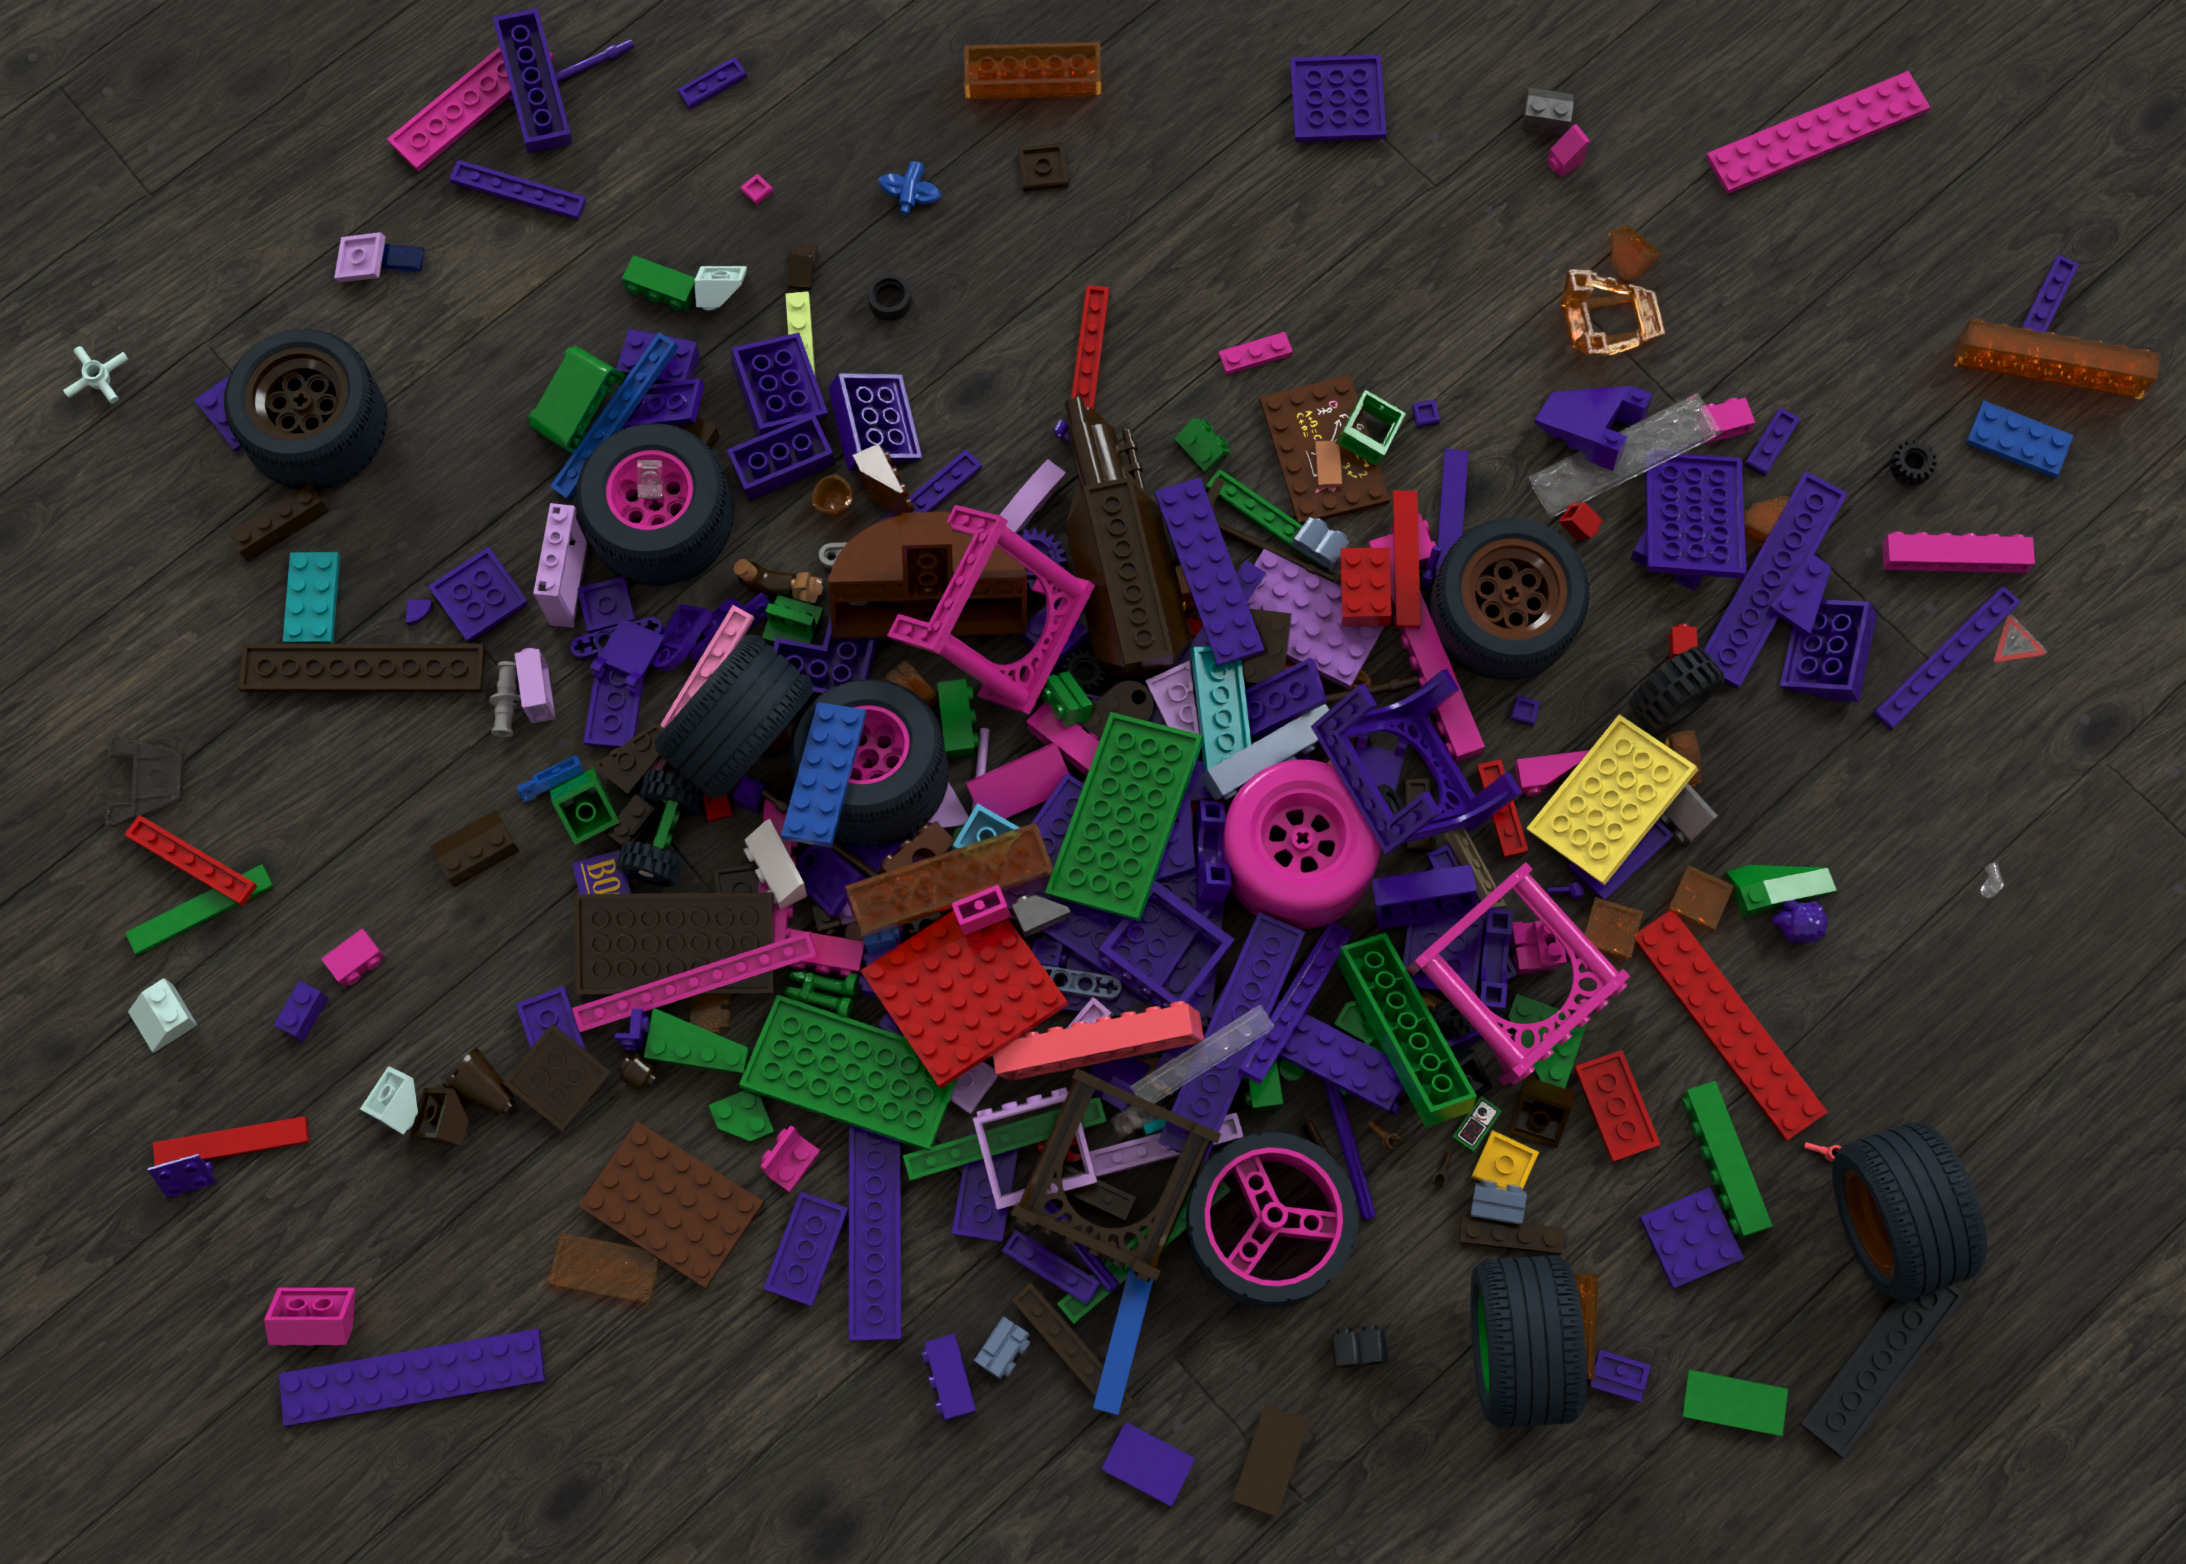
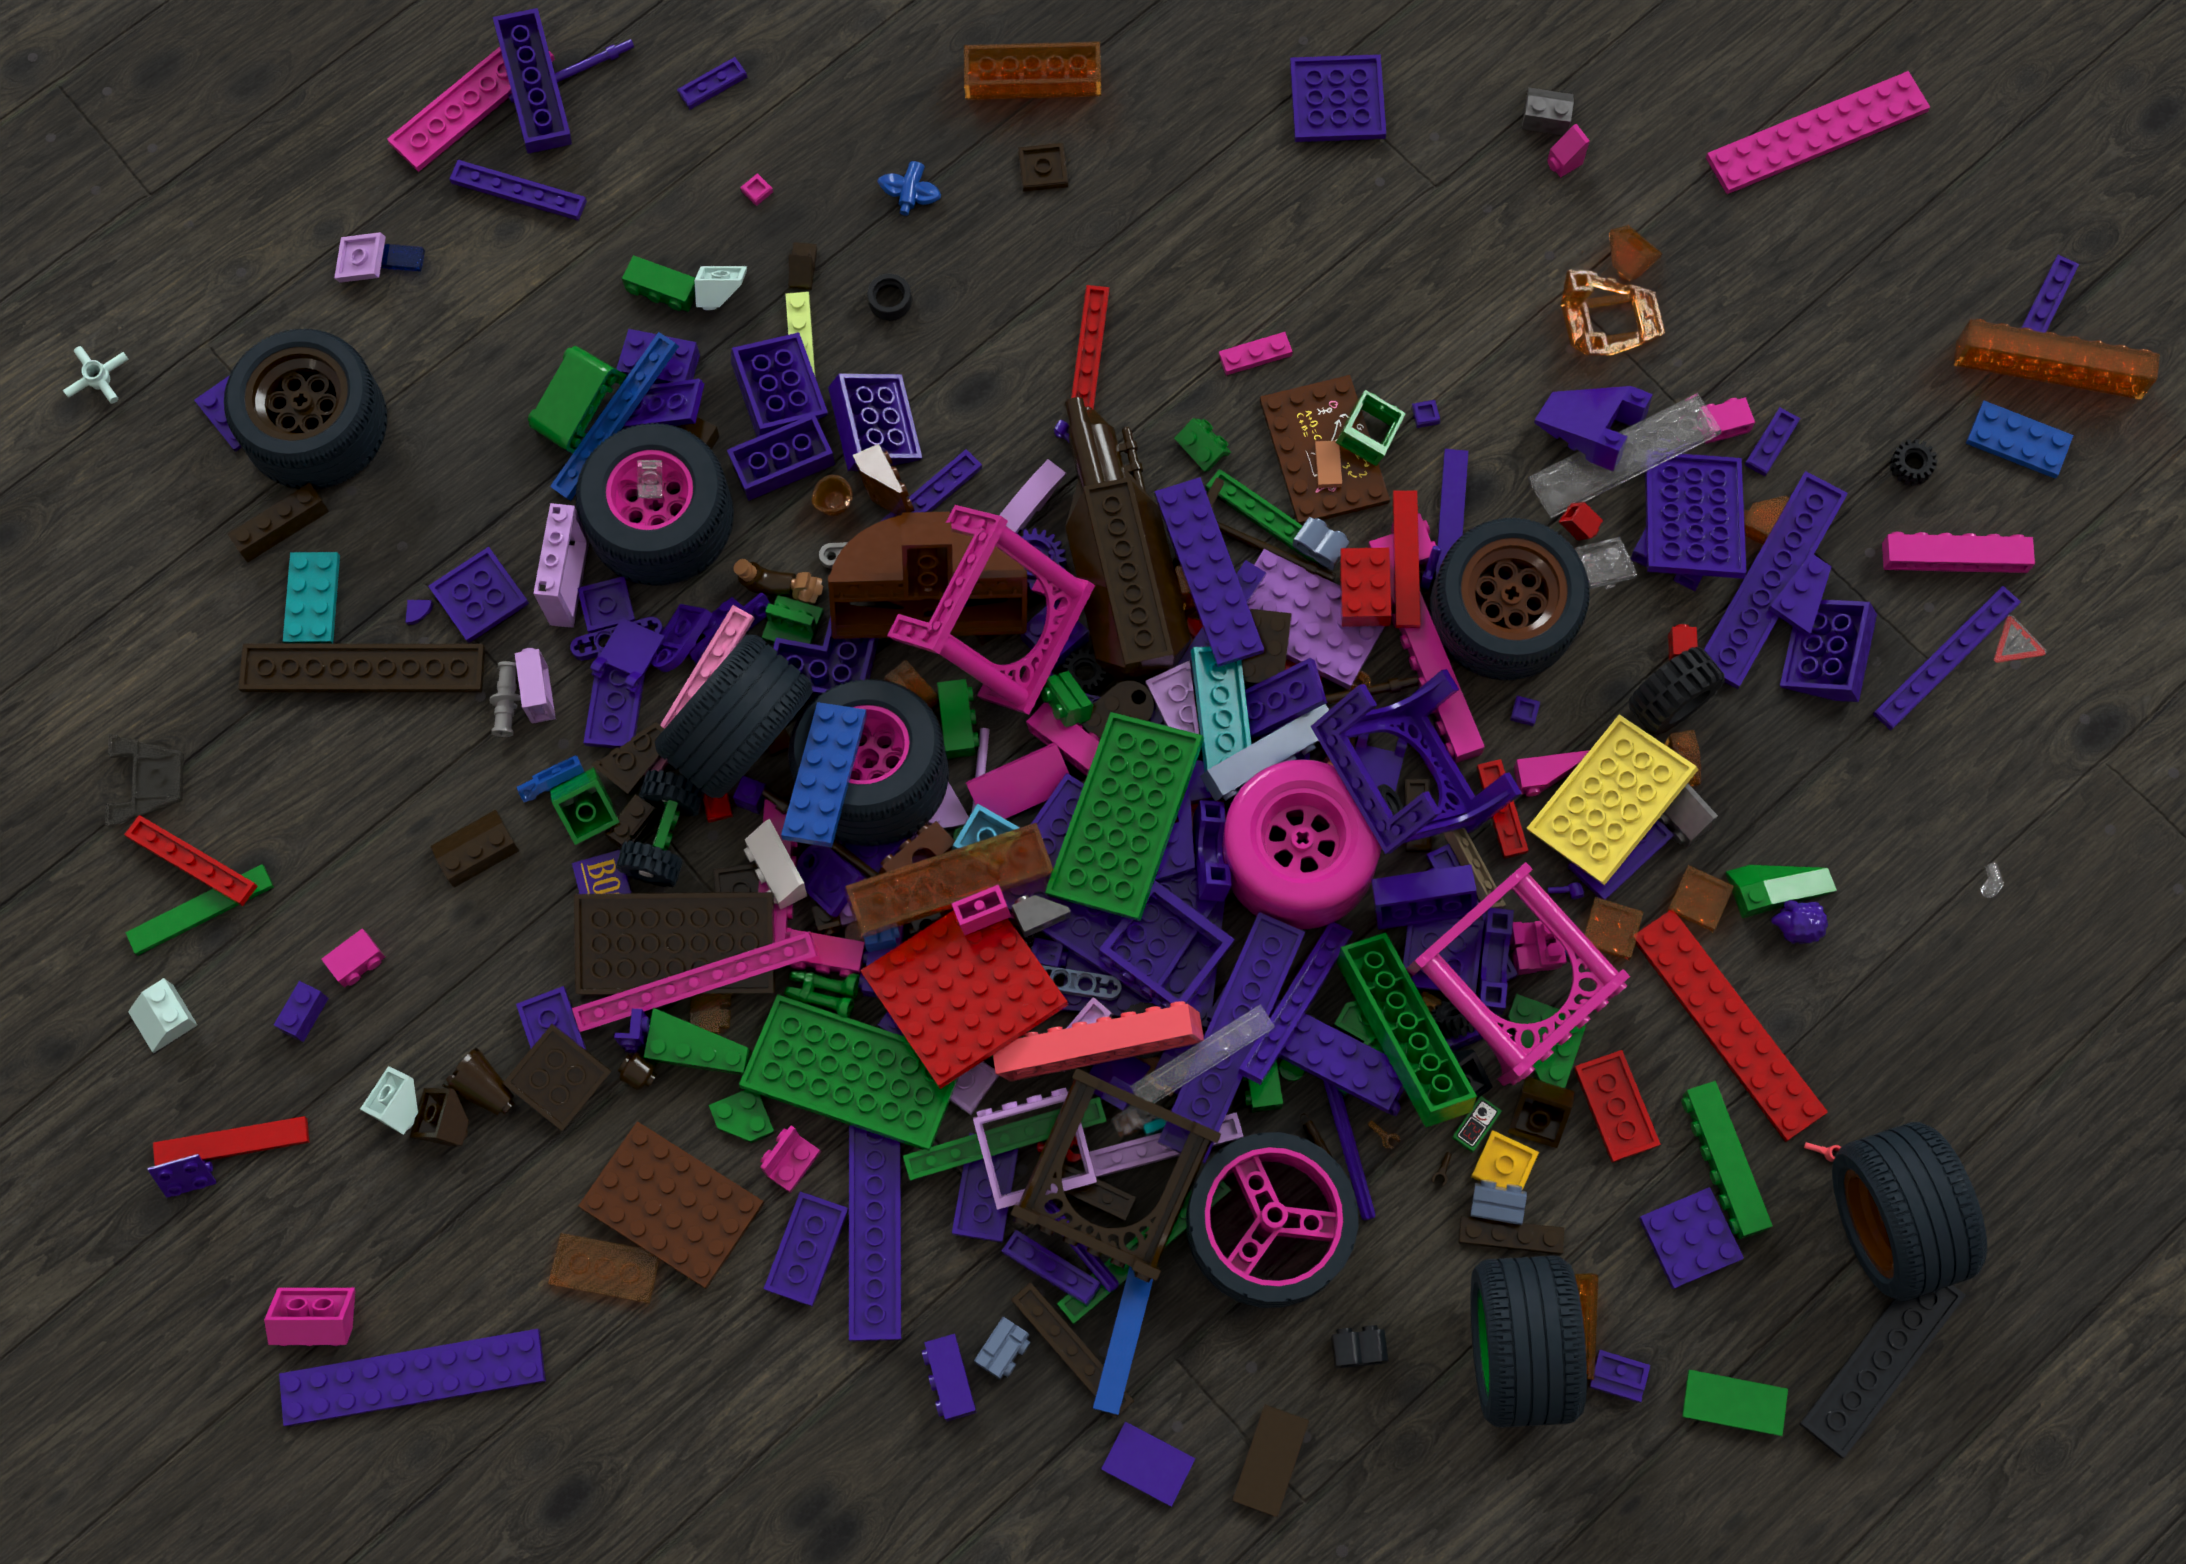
(1606, 563): none -> clear hinge

